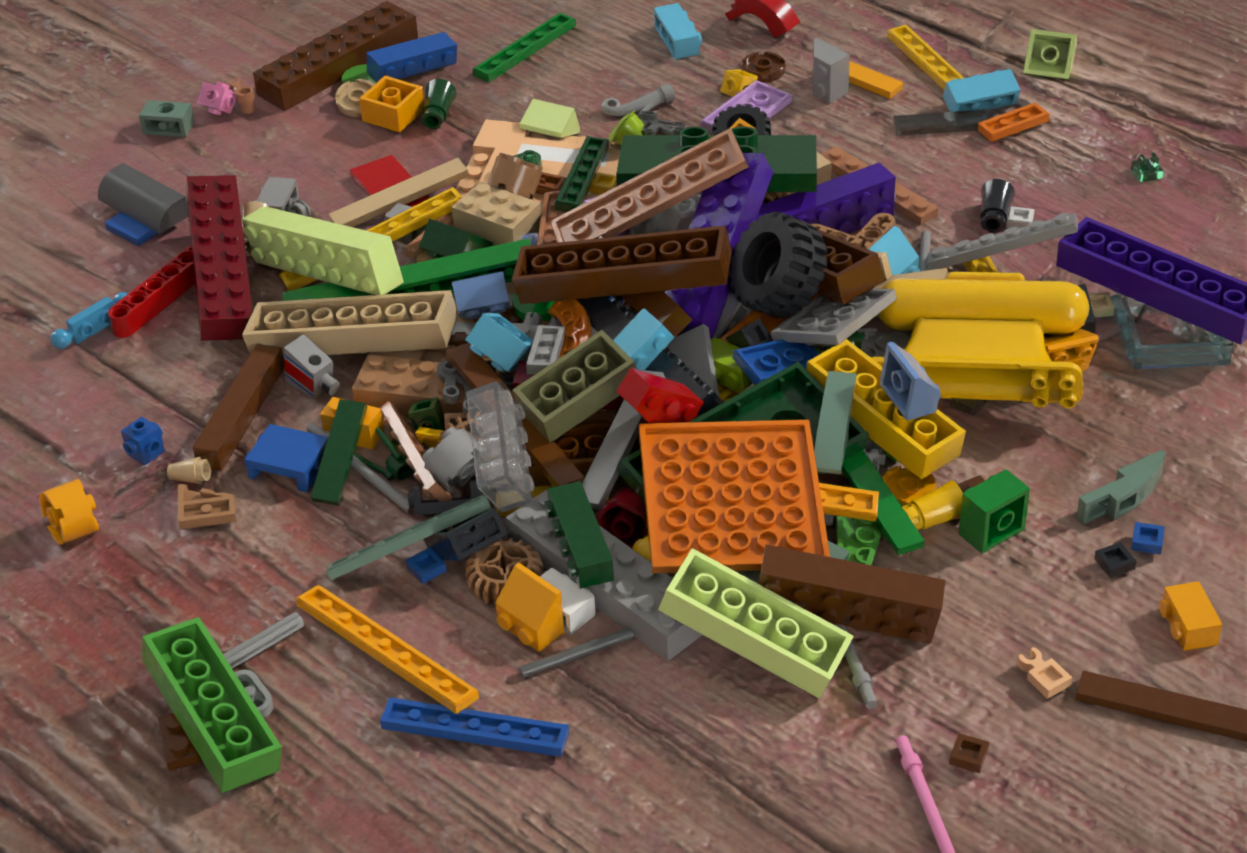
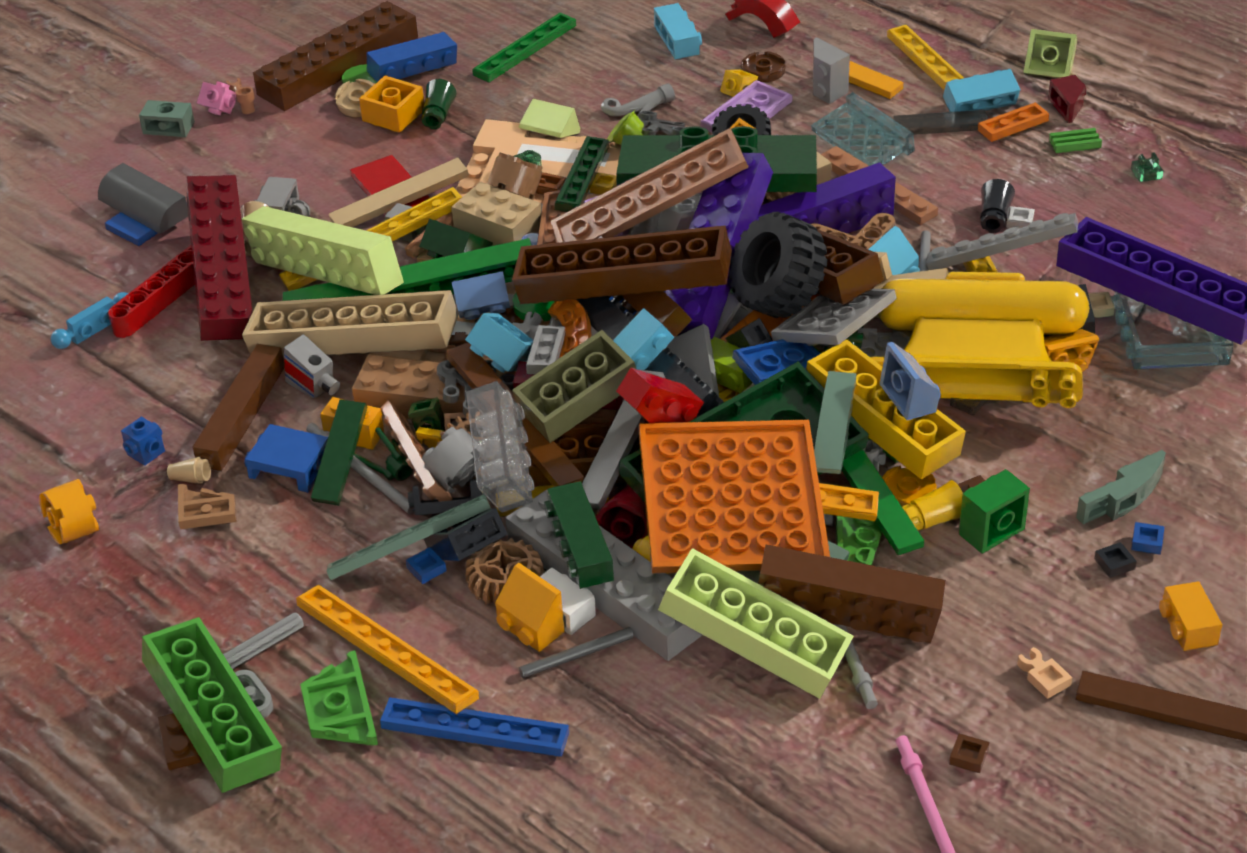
(339, 704): none -> bright green wing
(876, 124): none -> clear light blue fence
(1067, 96): none -> dark red slope
(1075, 140): none -> bright green tile

